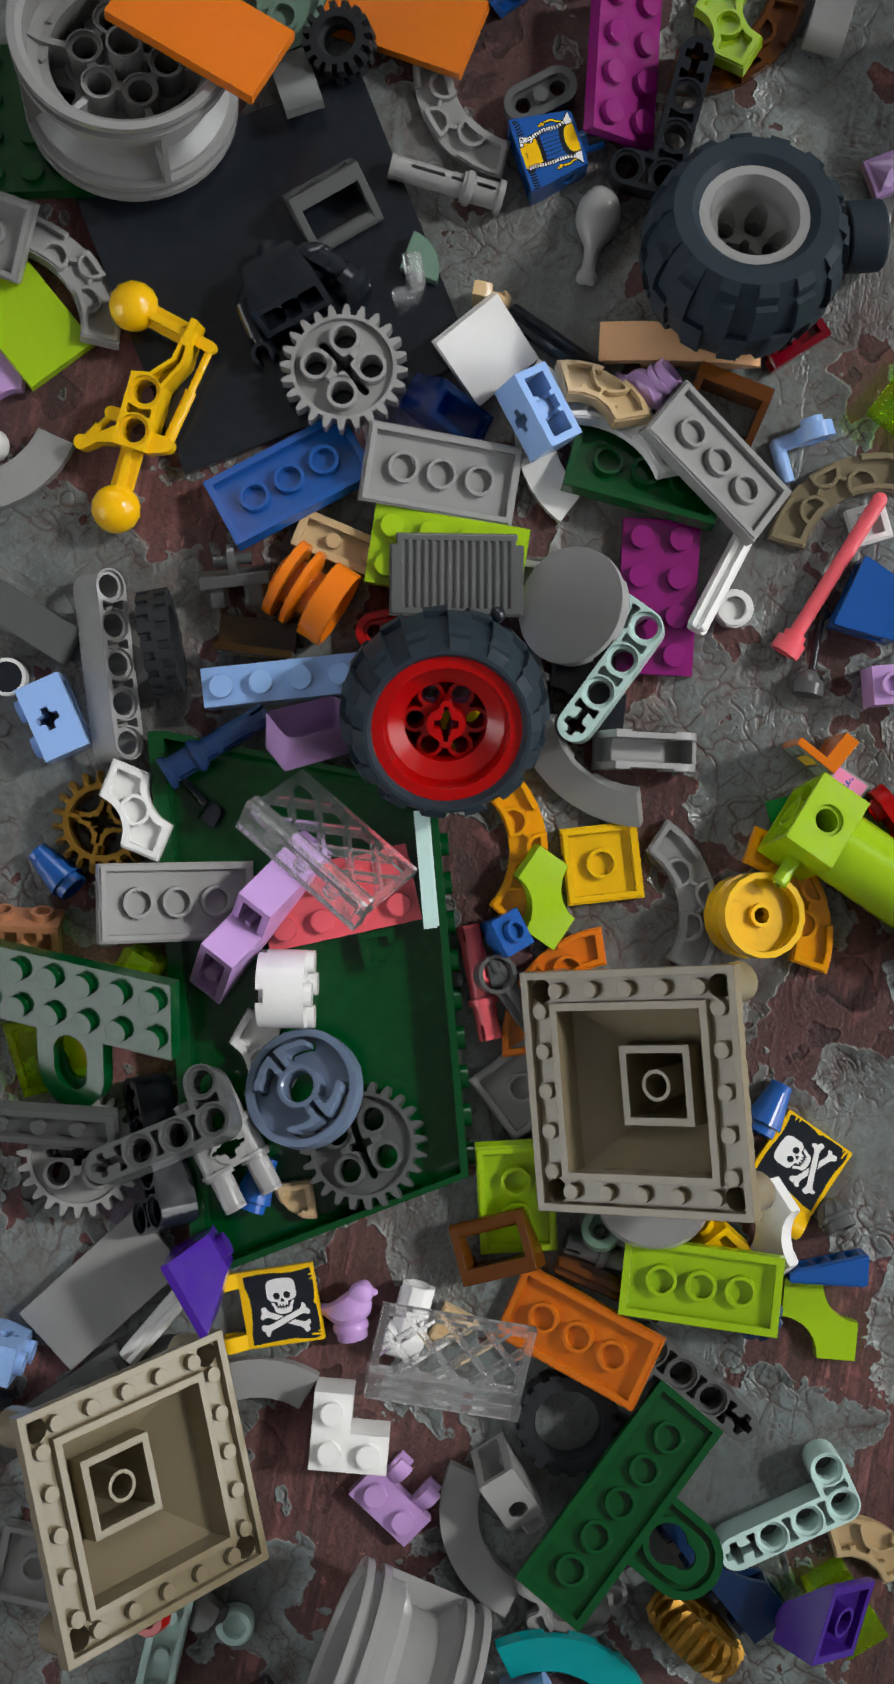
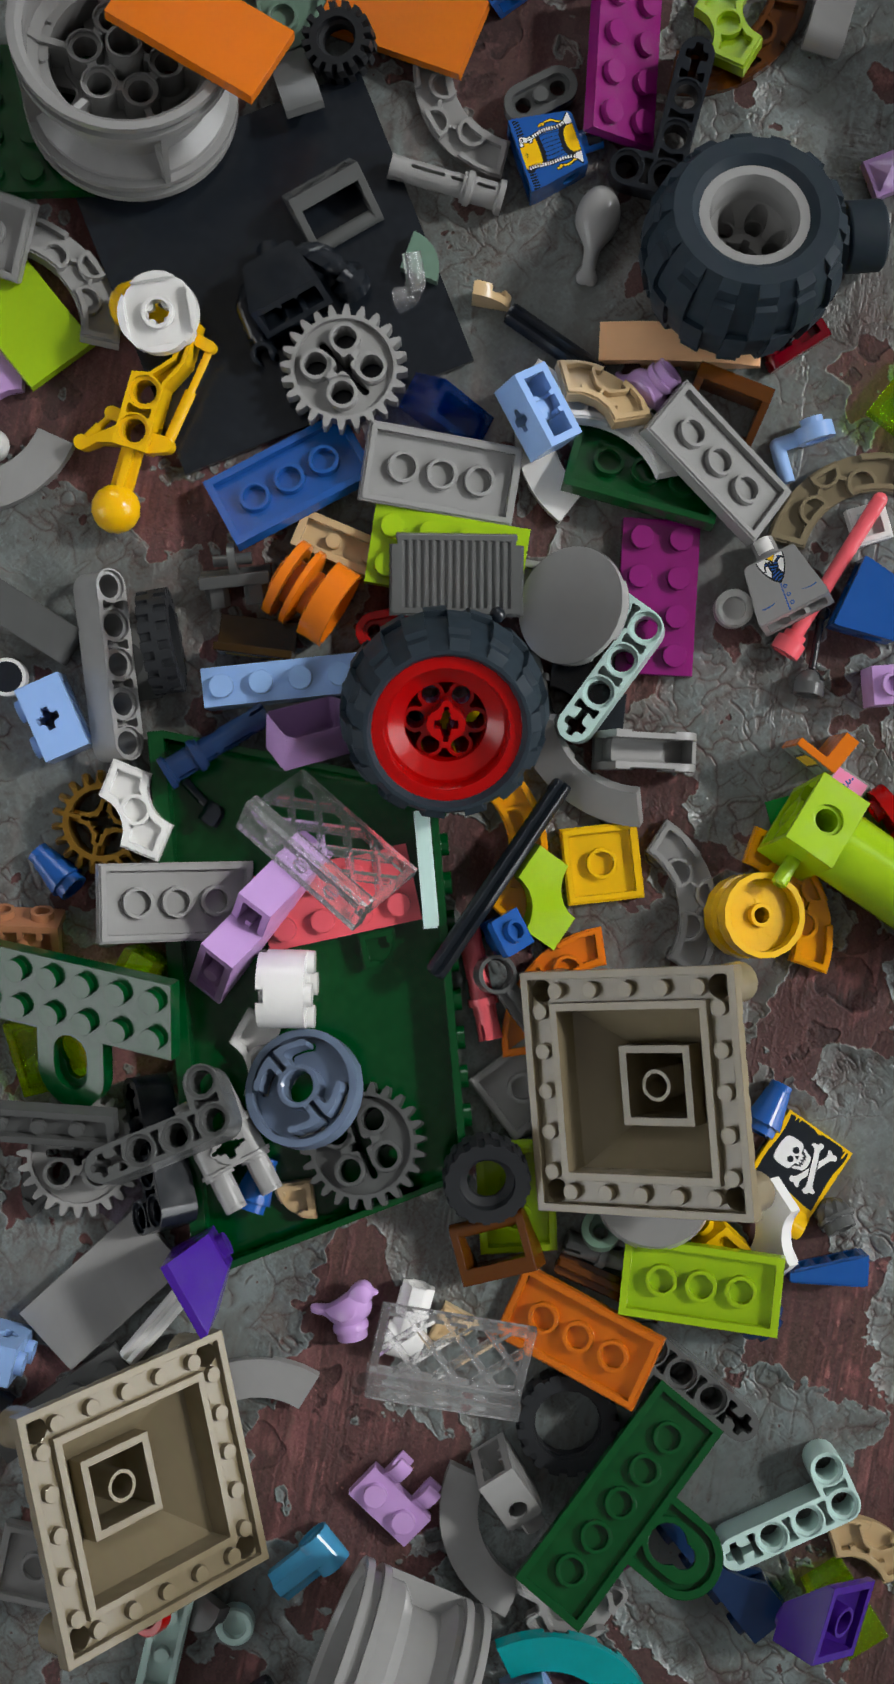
(140, 299): none -> white plate
(277, 1307): flag -> none
(316, 1555): none -> dark azure piece
(340, 1440): white brick -> none
(485, 348): white tile -> none
(492, 1207): none -> black tyre
(498, 878): none -> black axle
(697, 1635): pearl gold gear -> none
(718, 586): white axle -> none
(783, 586): none -> light grey torso
(831, 1333): lime tile -> none

